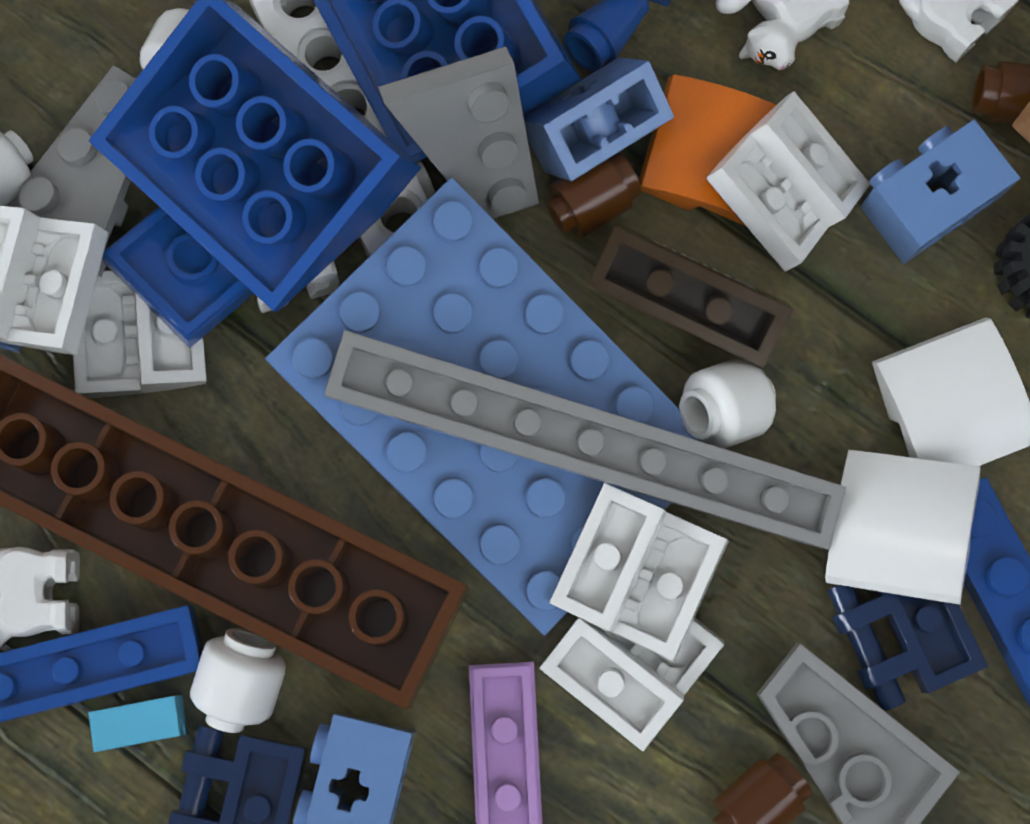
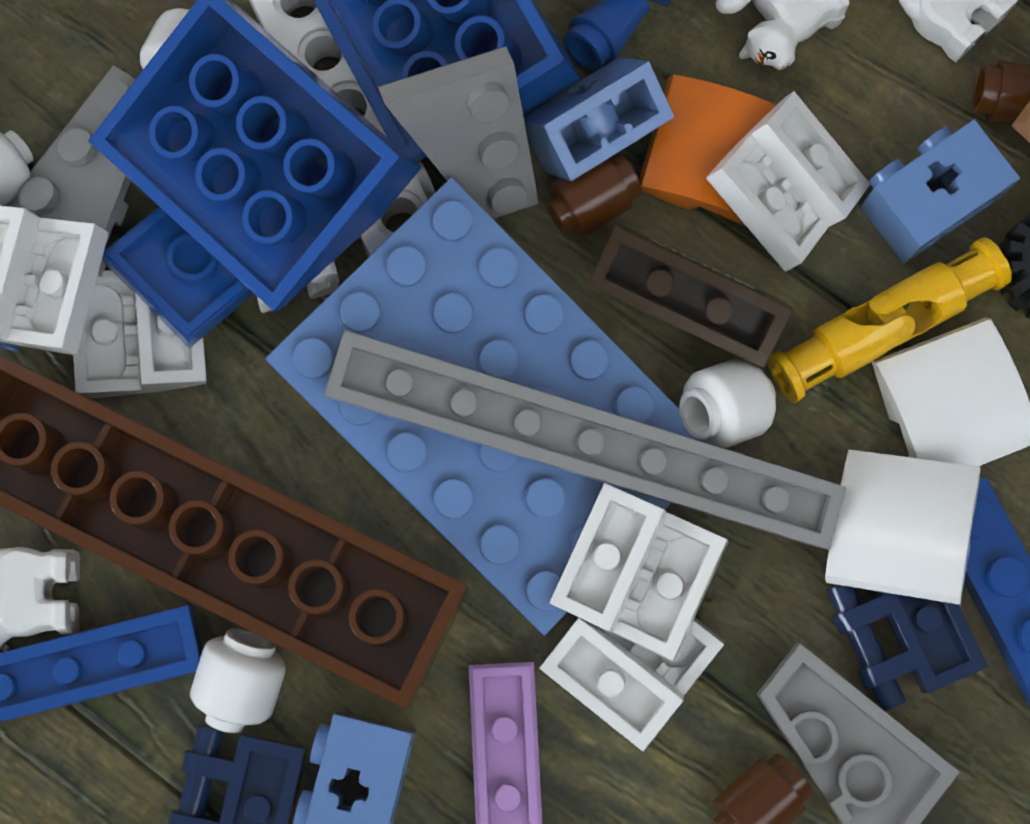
(138, 723): medium azure piece -> none
(883, 323): none -> yellow piece

